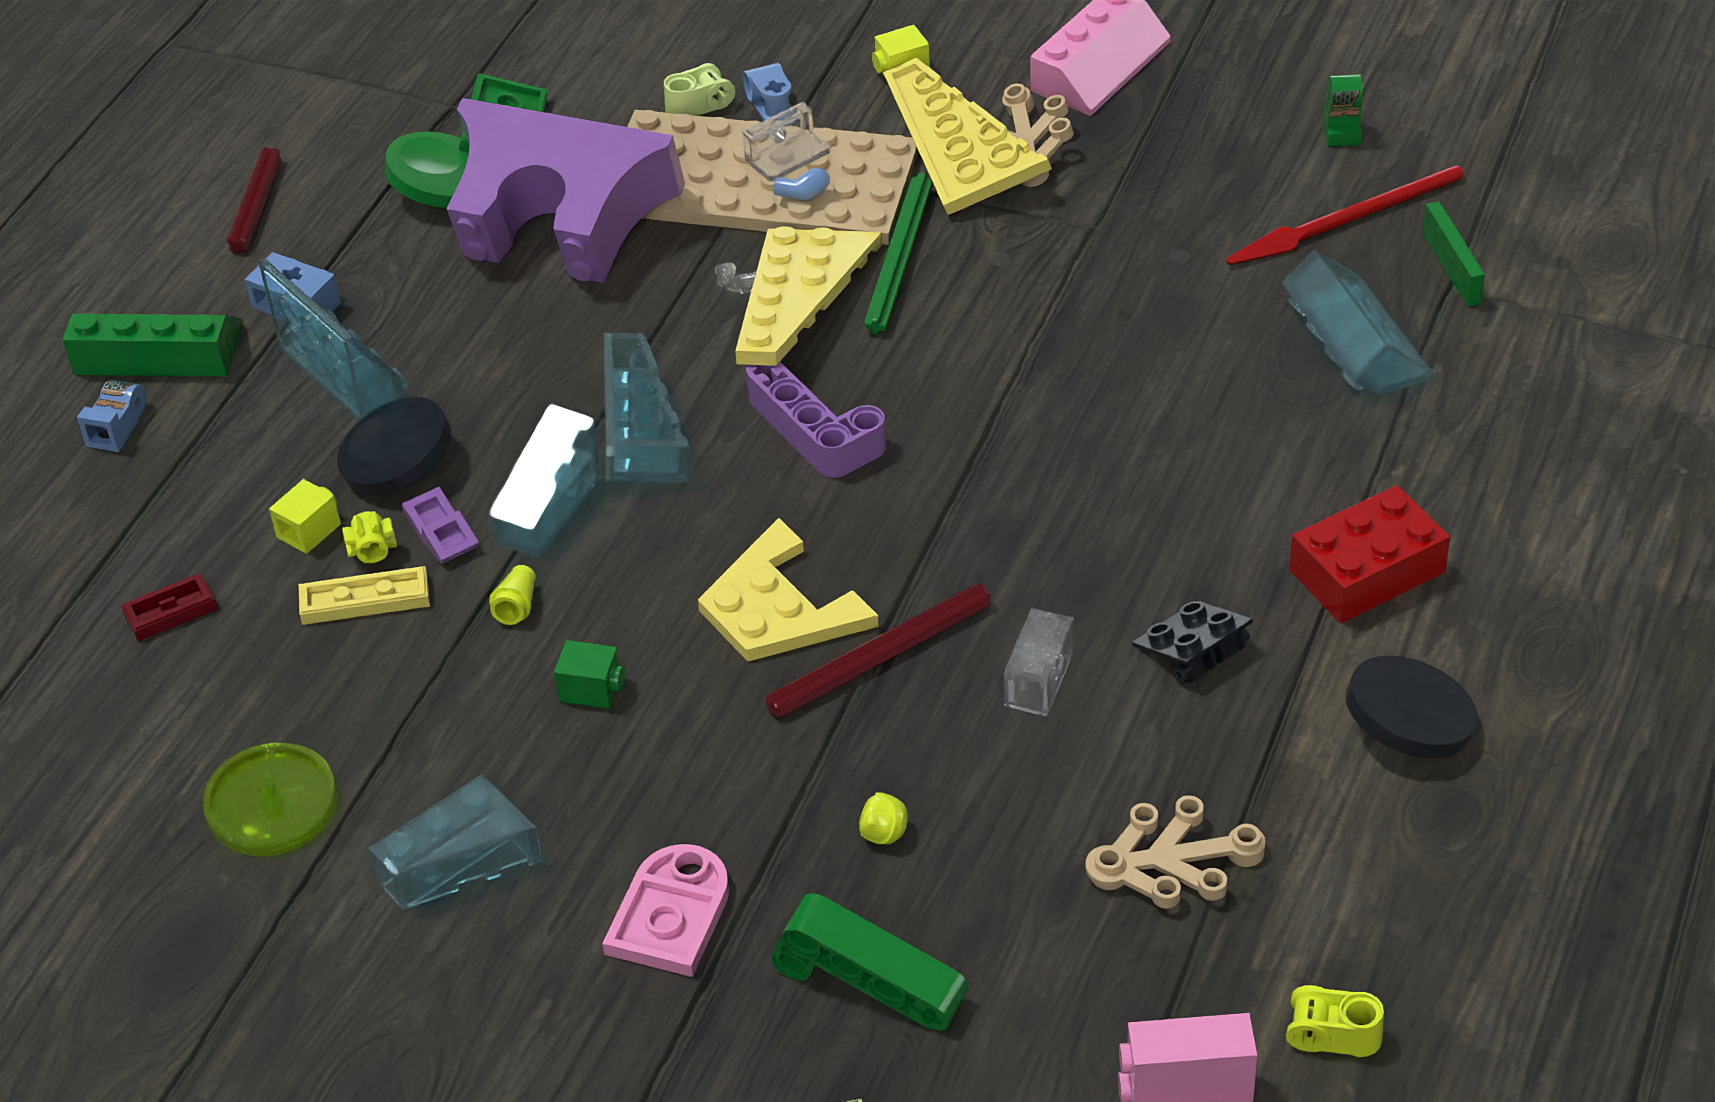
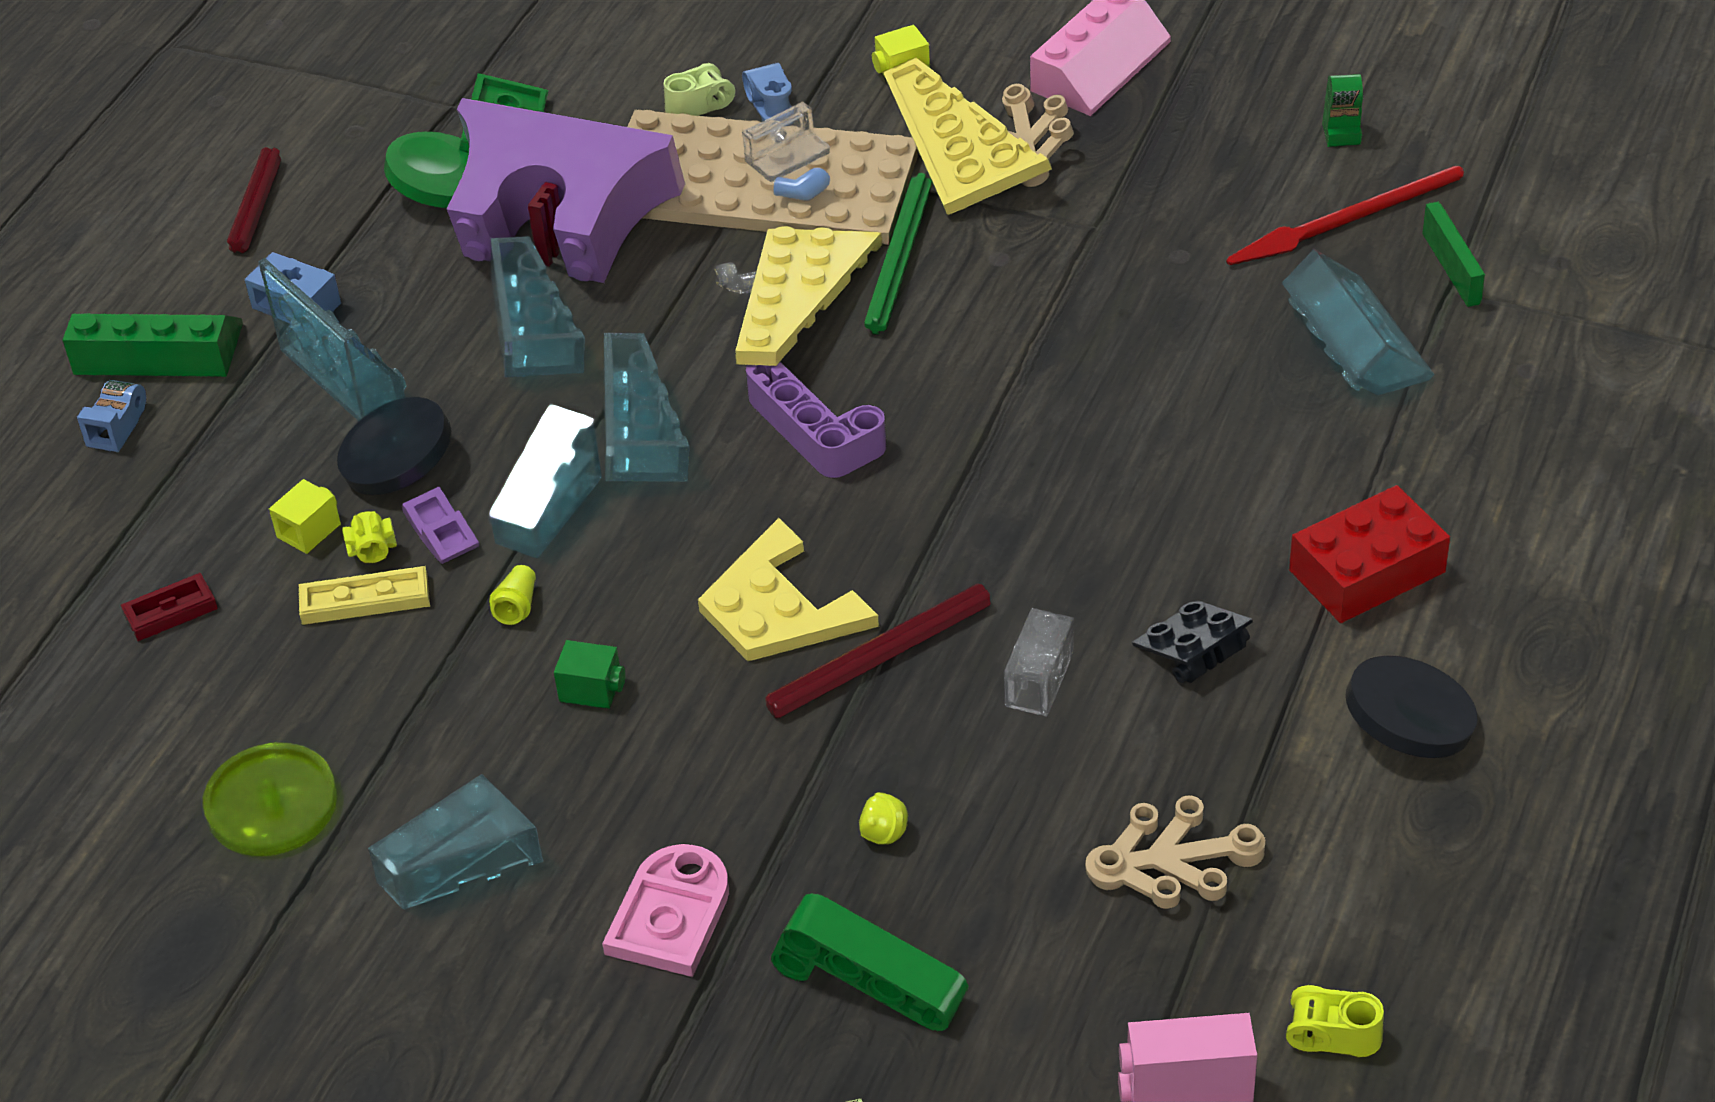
(531, 319): none -> clear light blue wedge
(542, 217): none -> dark red tile

